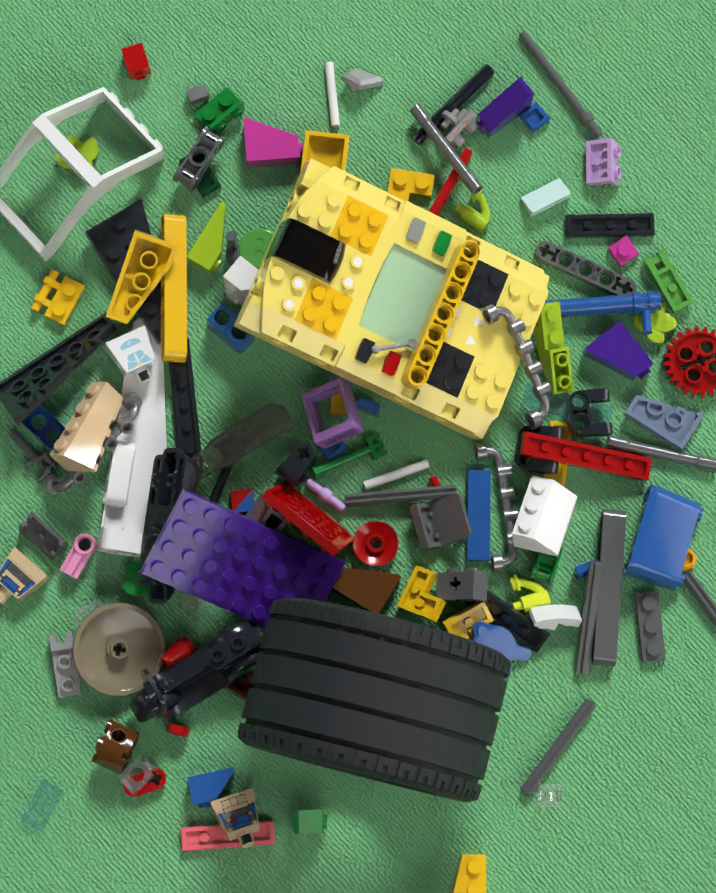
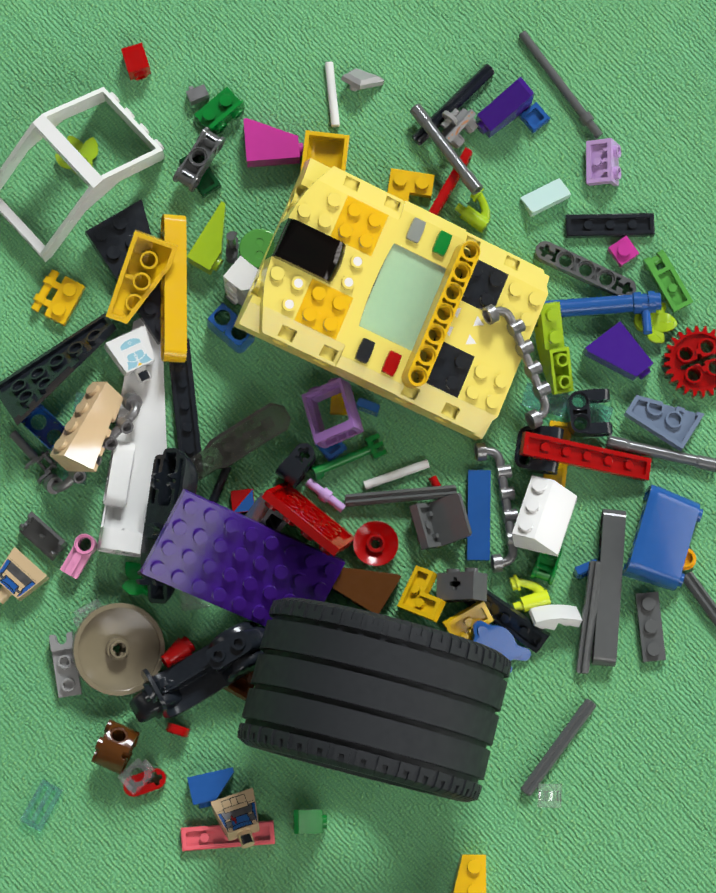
(410, 343): light grey hinge -> none

